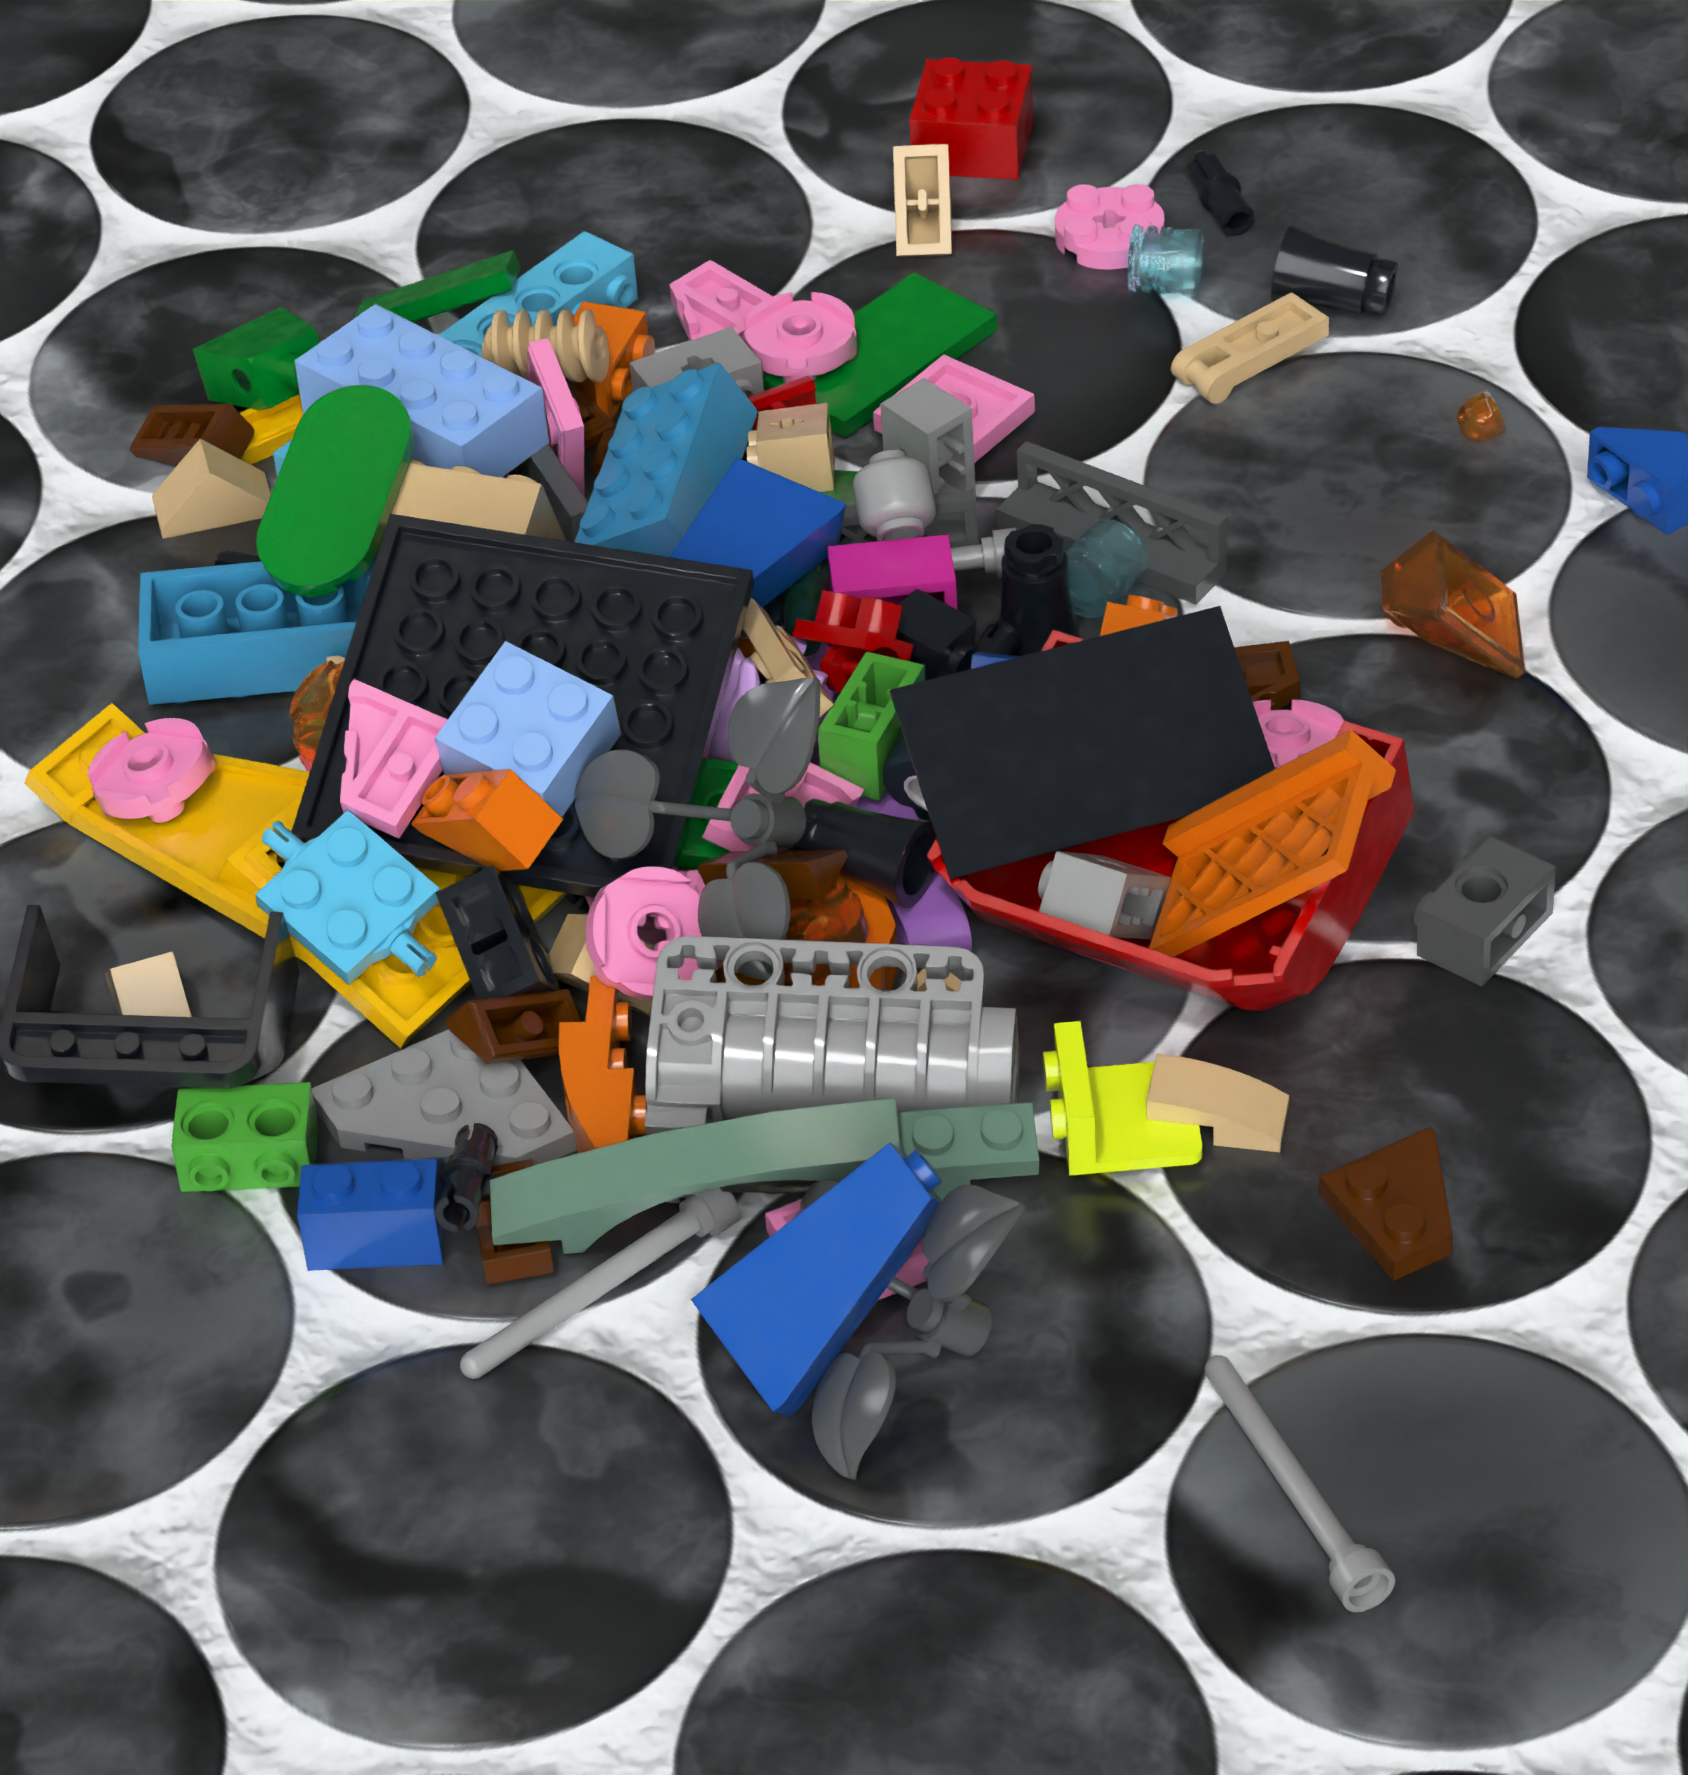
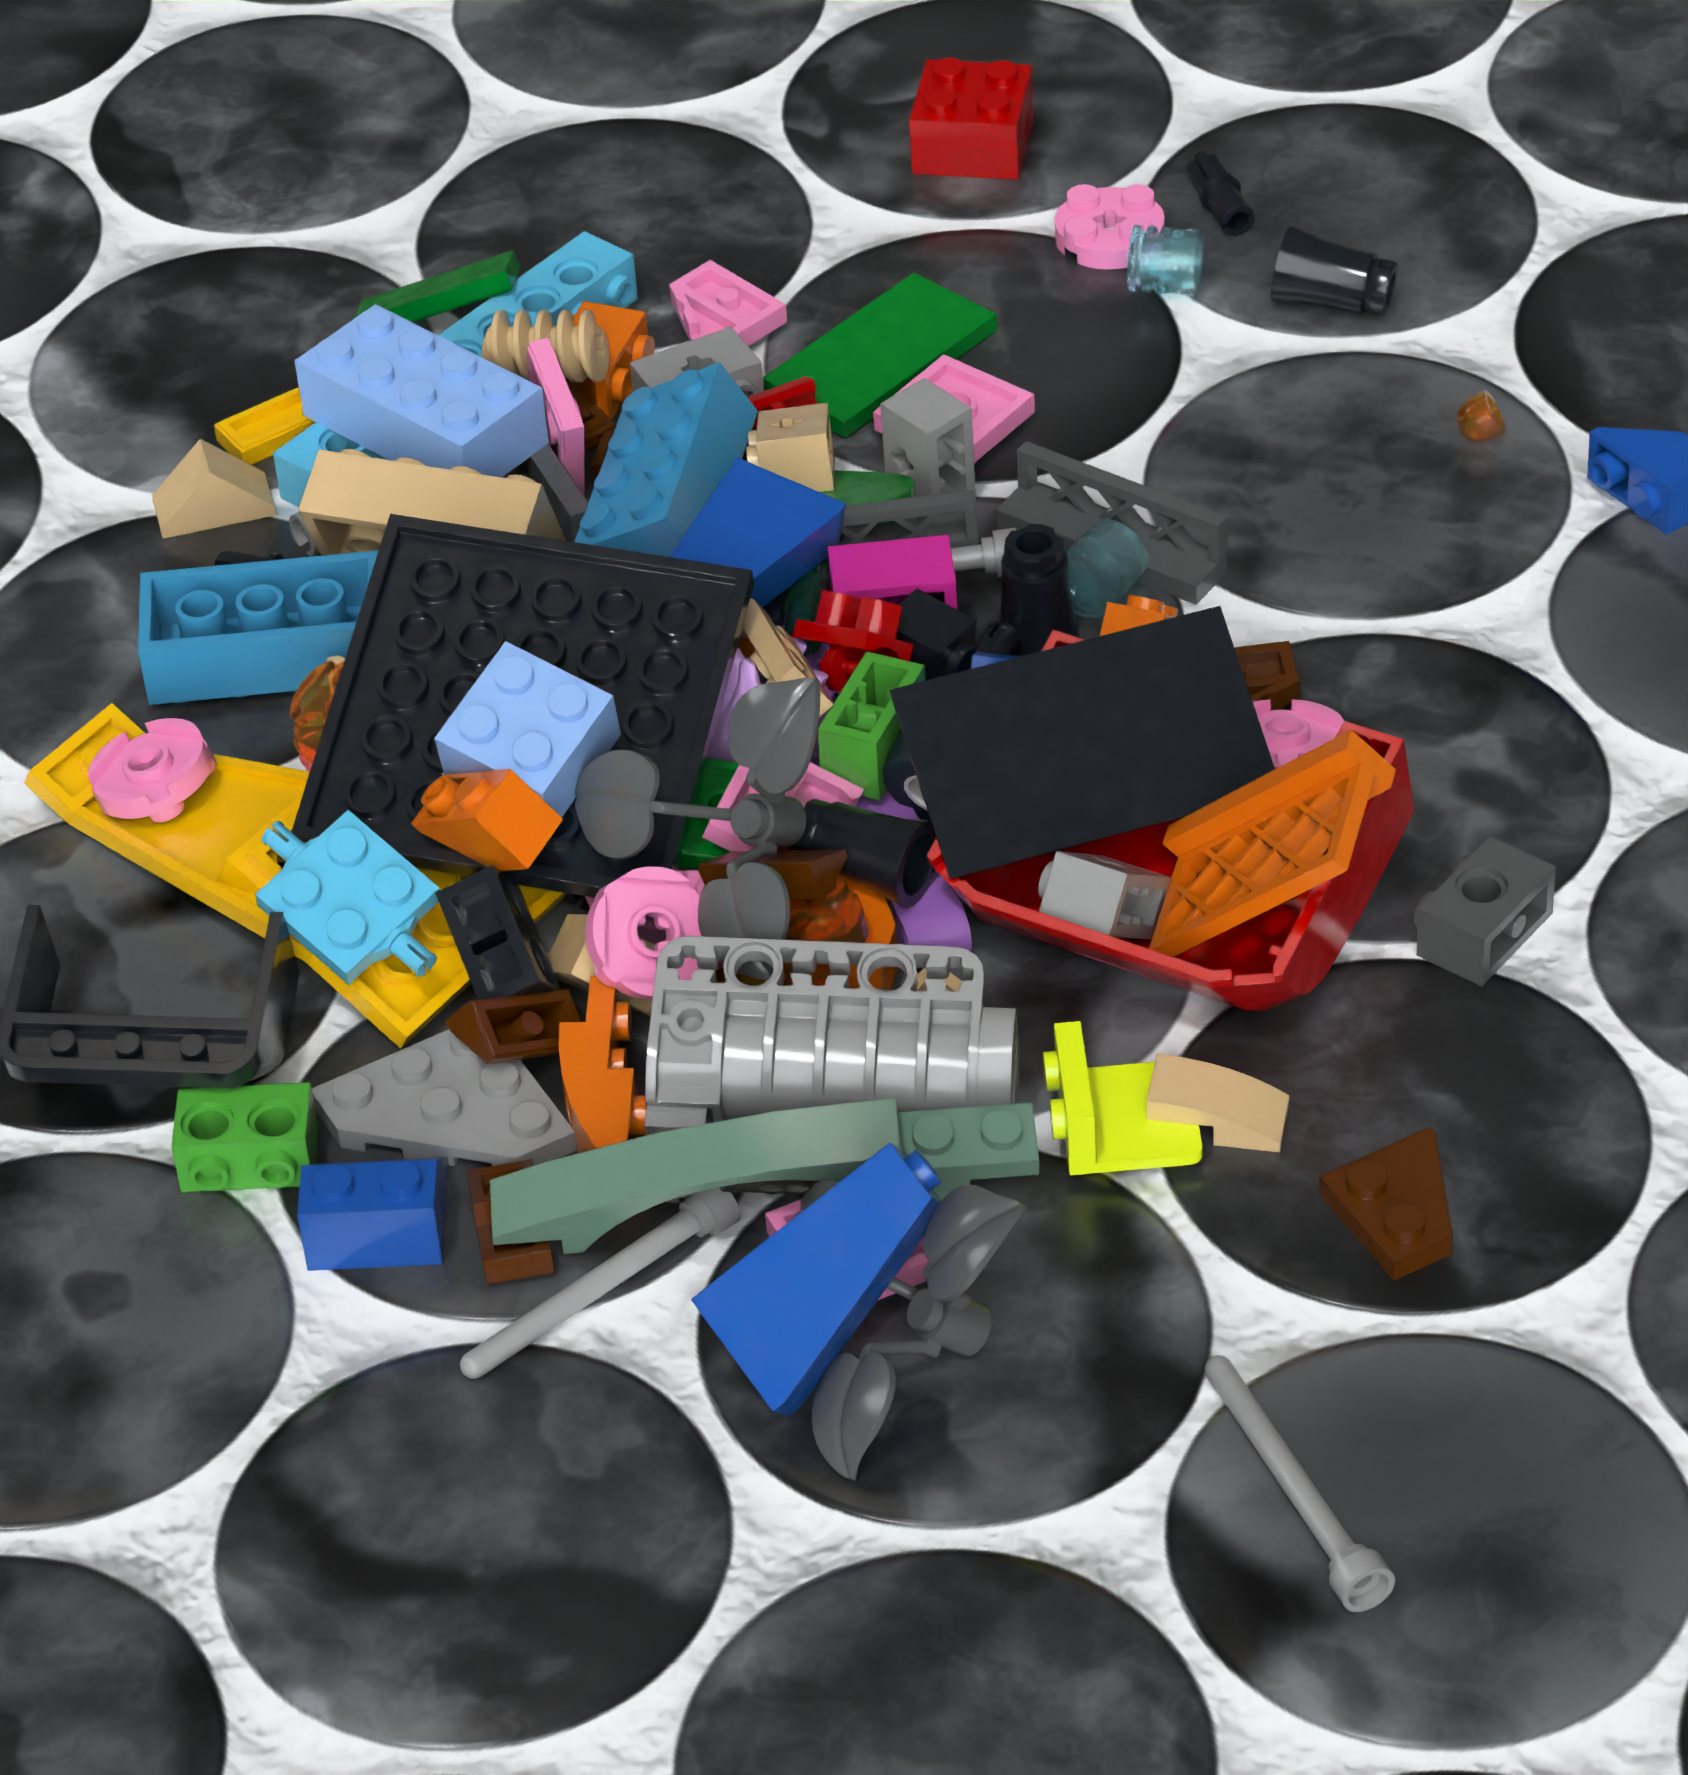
(148, 988): tan slope -> none
(213, 423): reddish brown slope -> none
(263, 358): green torso -> none
(335, 490): green tile -> none
(387, 758): bright pink wing -> none
(466, 1177): black pin -> none
(801, 335): bright pink plate -> none
(894, 496): light grey head -> none
(922, 200): tan slope -> none
(1249, 346): tan plate -> none
(1454, 604): clear orange slope -> none

